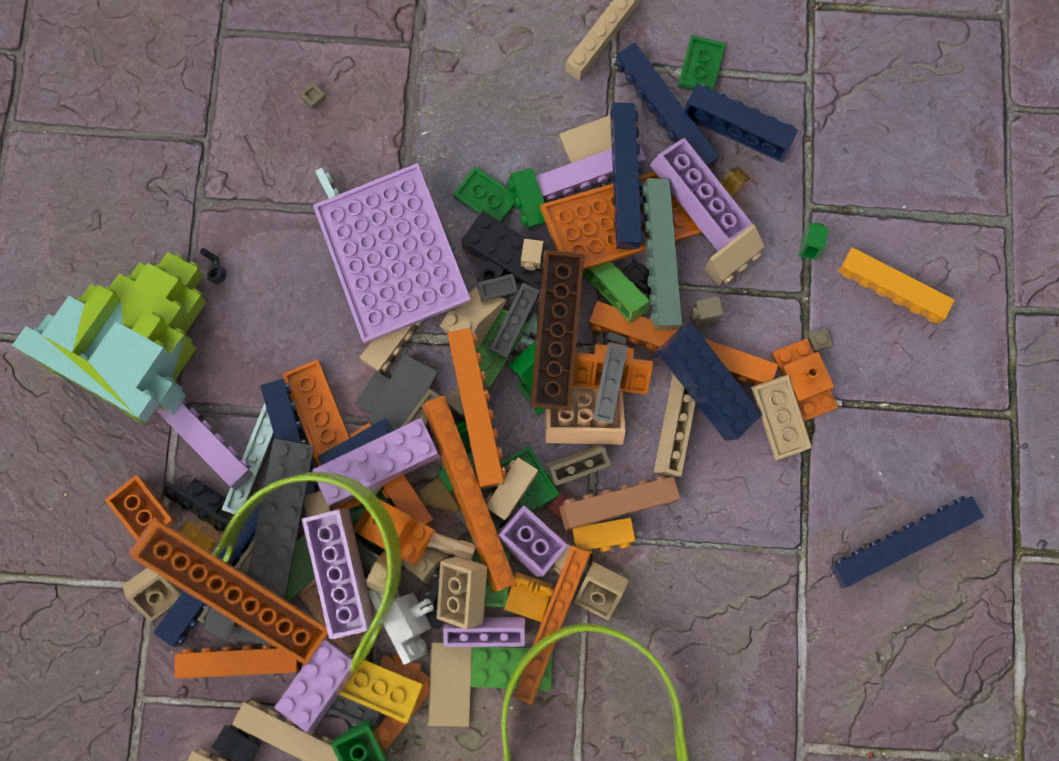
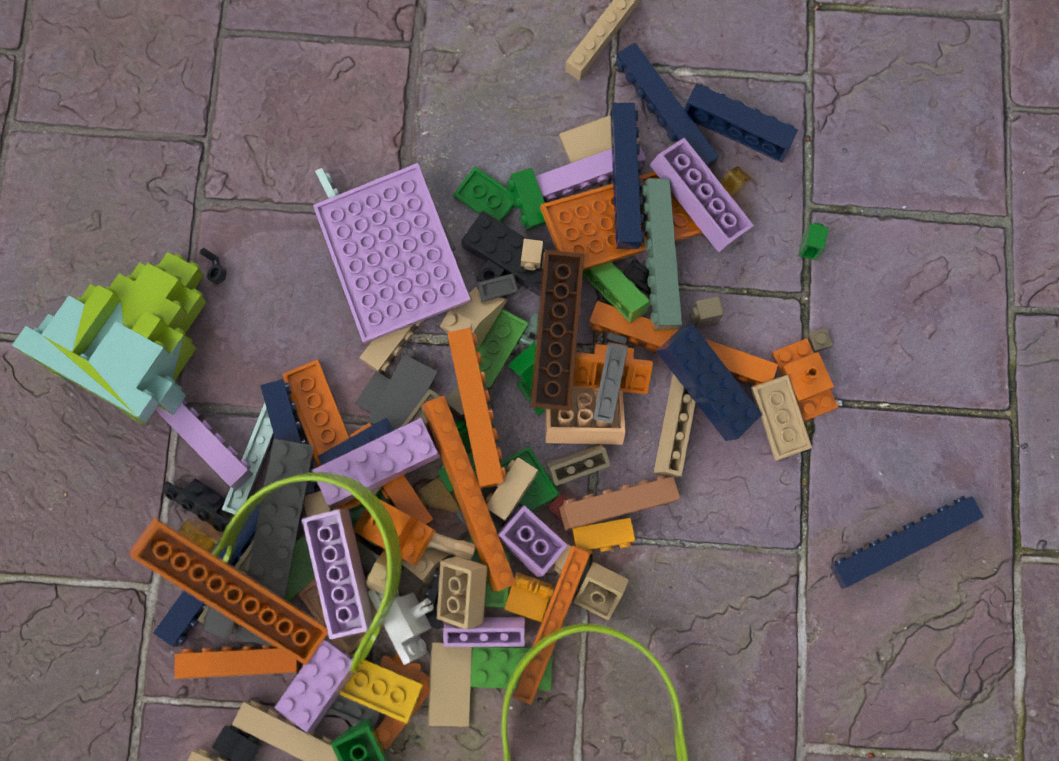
(137, 505): orange brick -> none
(150, 593): tan slope -> none
(312, 95): dark tan plate -> none
(514, 320): dark grey plate -> none
(701, 63): green tile -> none
(735, 256): tan slope -> none
(896, 286): light orange brick -> none

